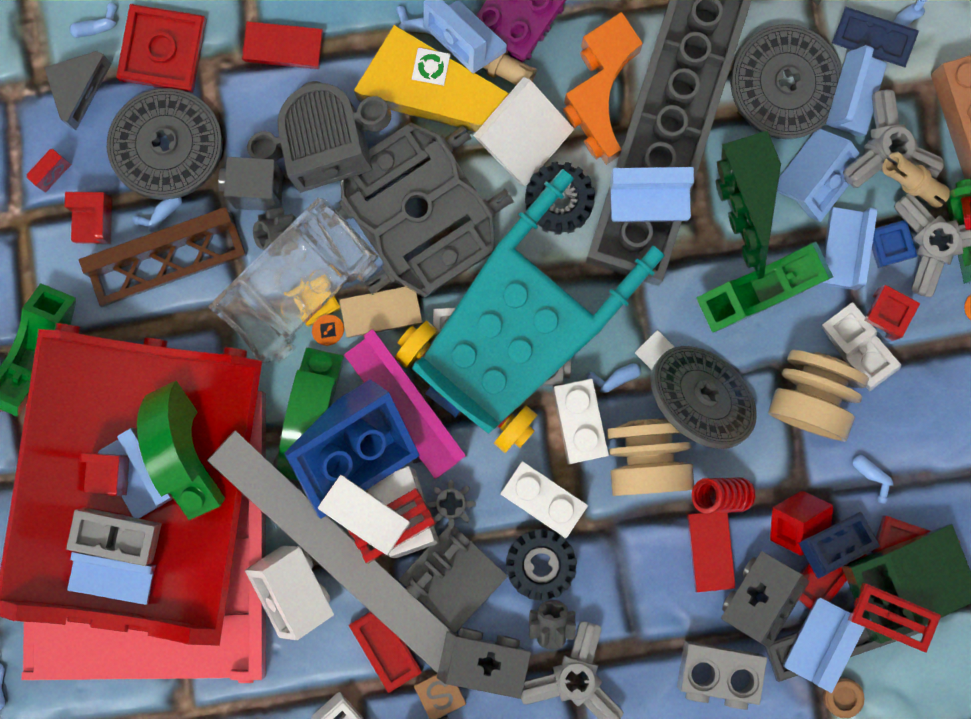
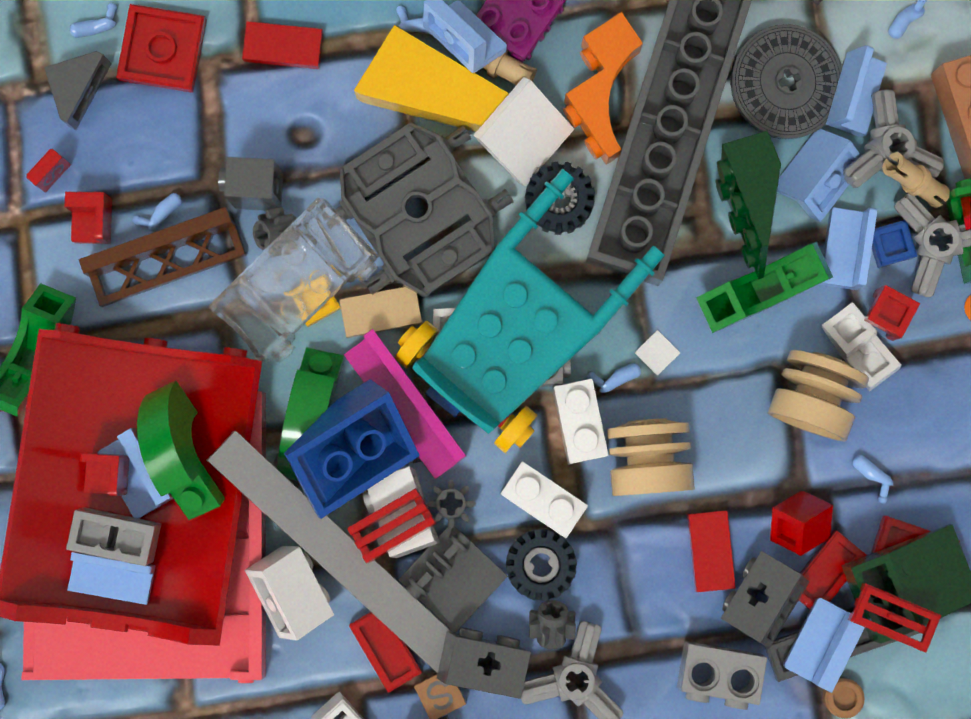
(136, 137): piece -> none
(322, 135): dark grey piece -> none
(327, 330): orange sticker -> none
(364, 515): white slope -> none
(430, 66): white sticker -> none
(651, 194): light blue panel -> none
(703, 397): piece -> none
(723, 495): red piece -> none
(839, 545): dark blue plate -> none
(889, 39): dark blue plate -> none

